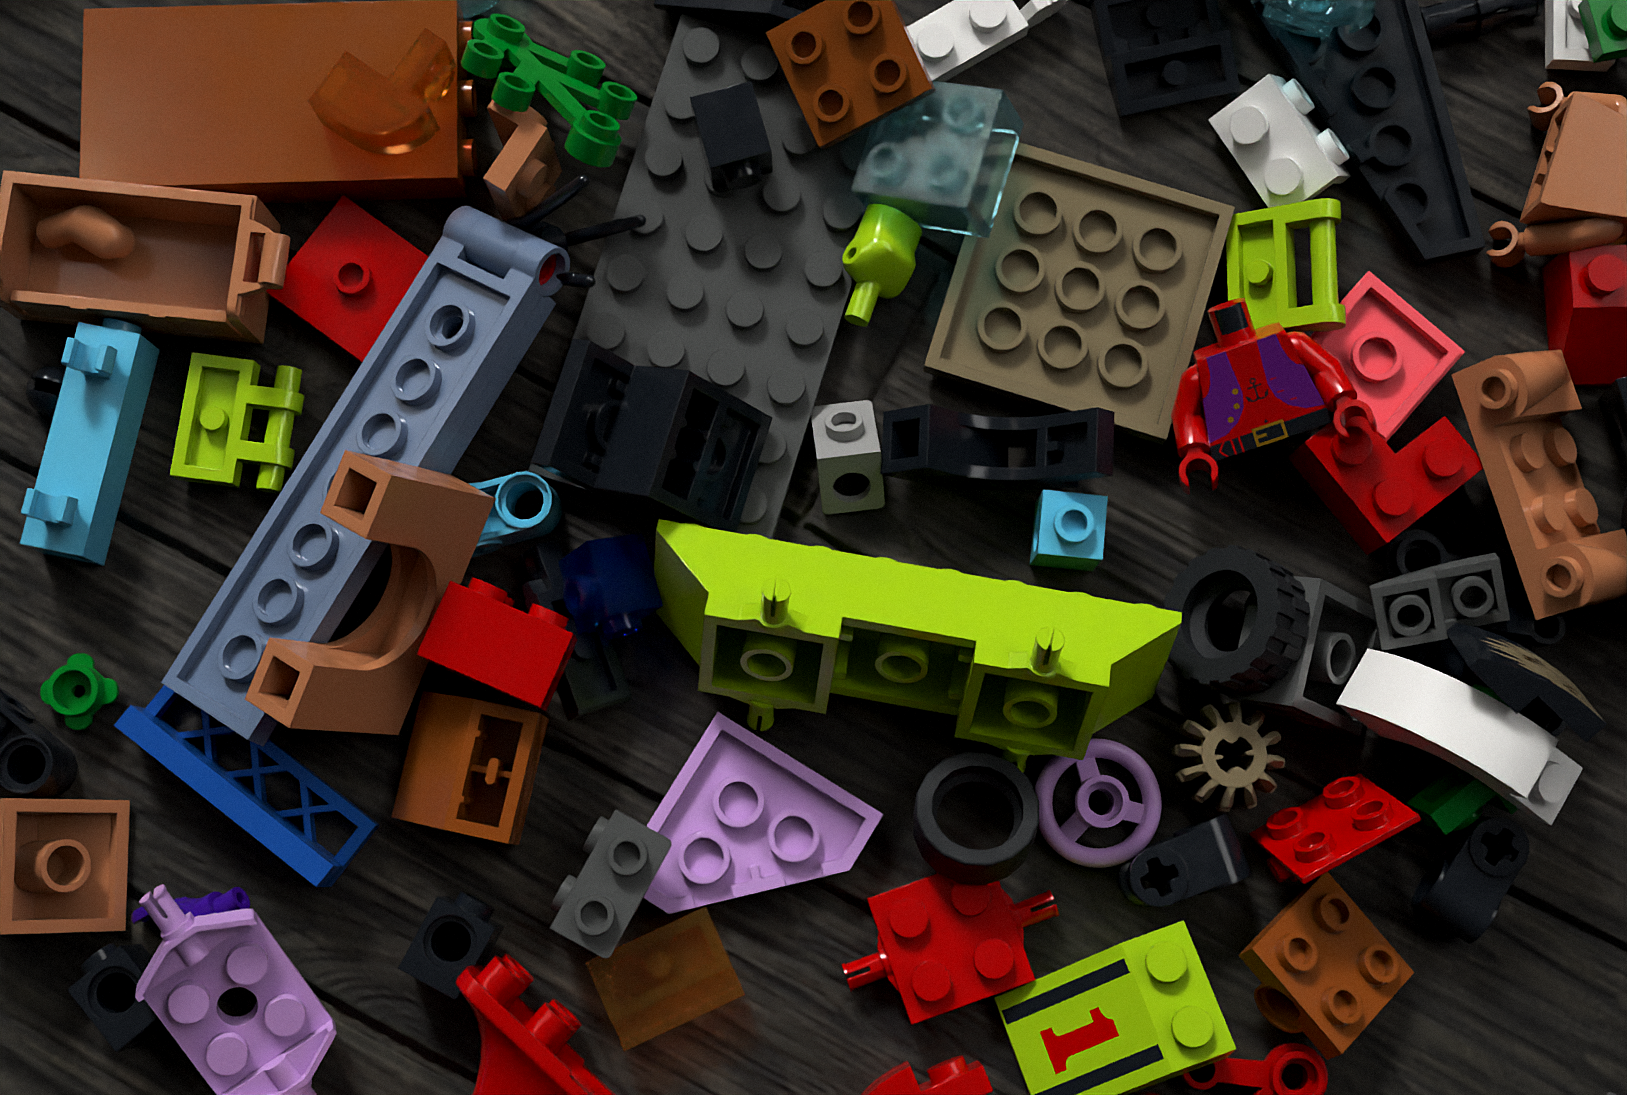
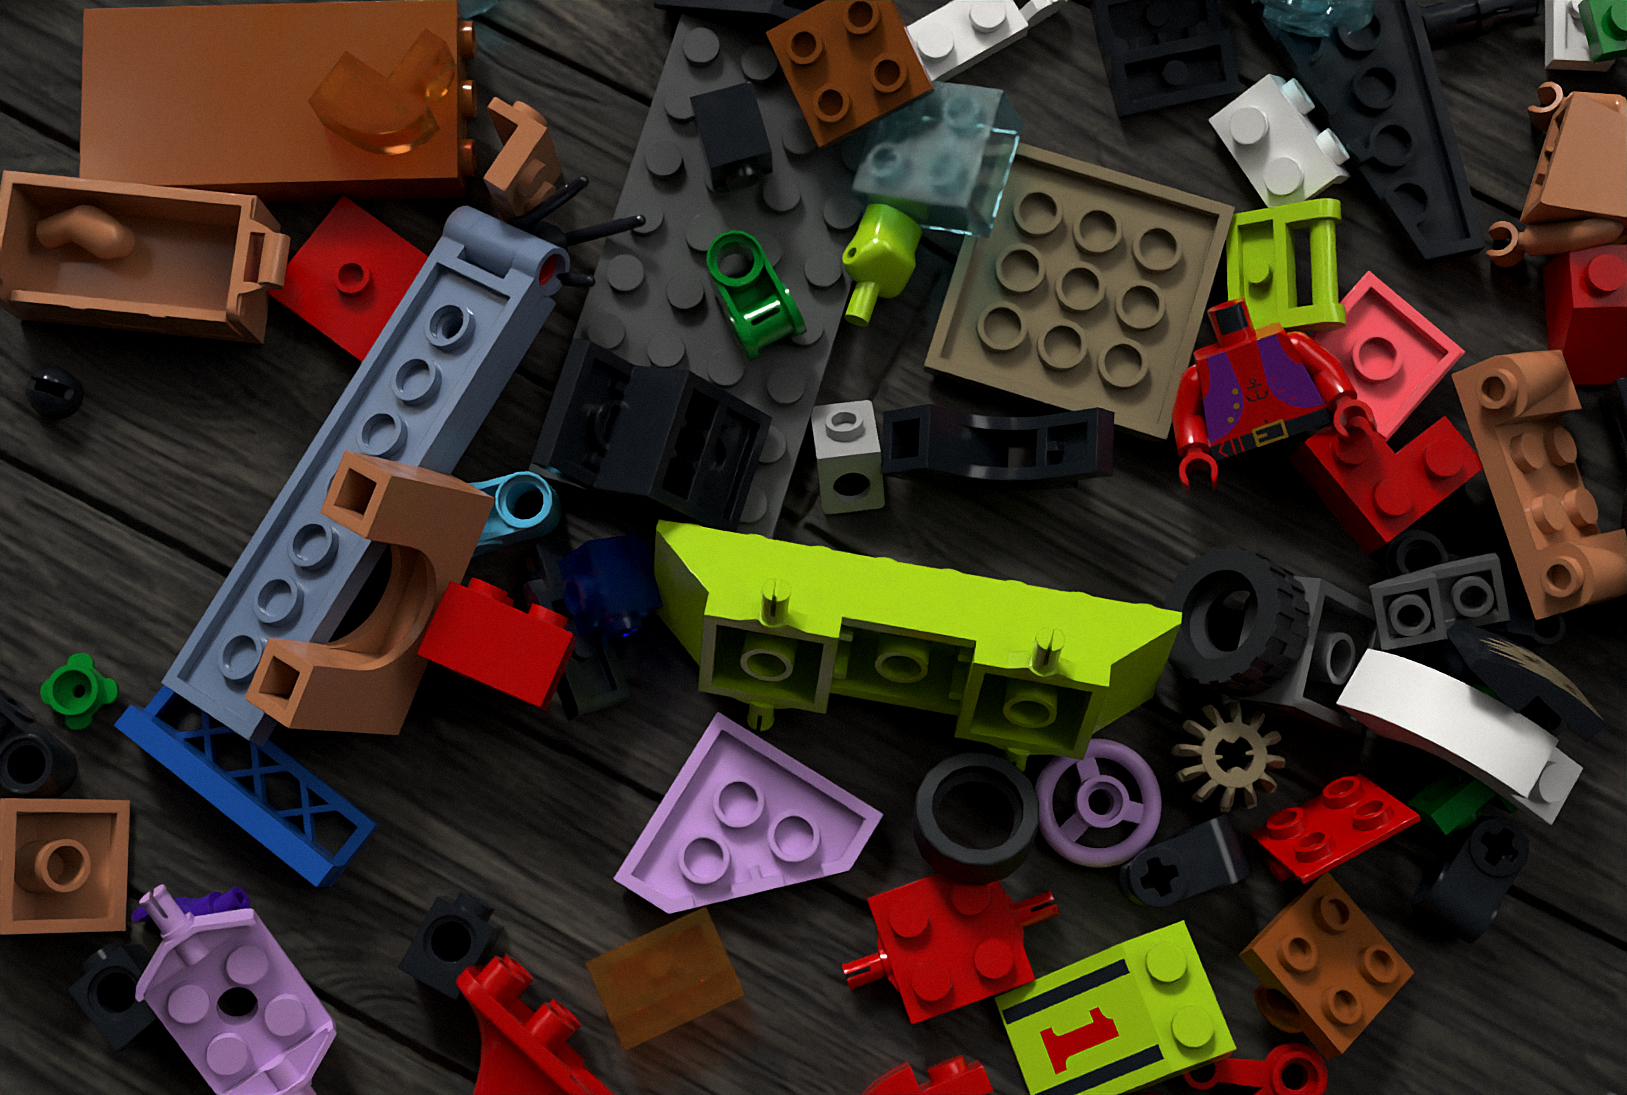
(90, 442): medium azure brick -> none
(218, 419): lime plate -> none
(470, 767): dark orange slope -> none
(559, 79): green plant -> none
(611, 885): dark grey bracket -> none
(754, 305): none -> green piece
(1068, 530): medium azure brick -> none

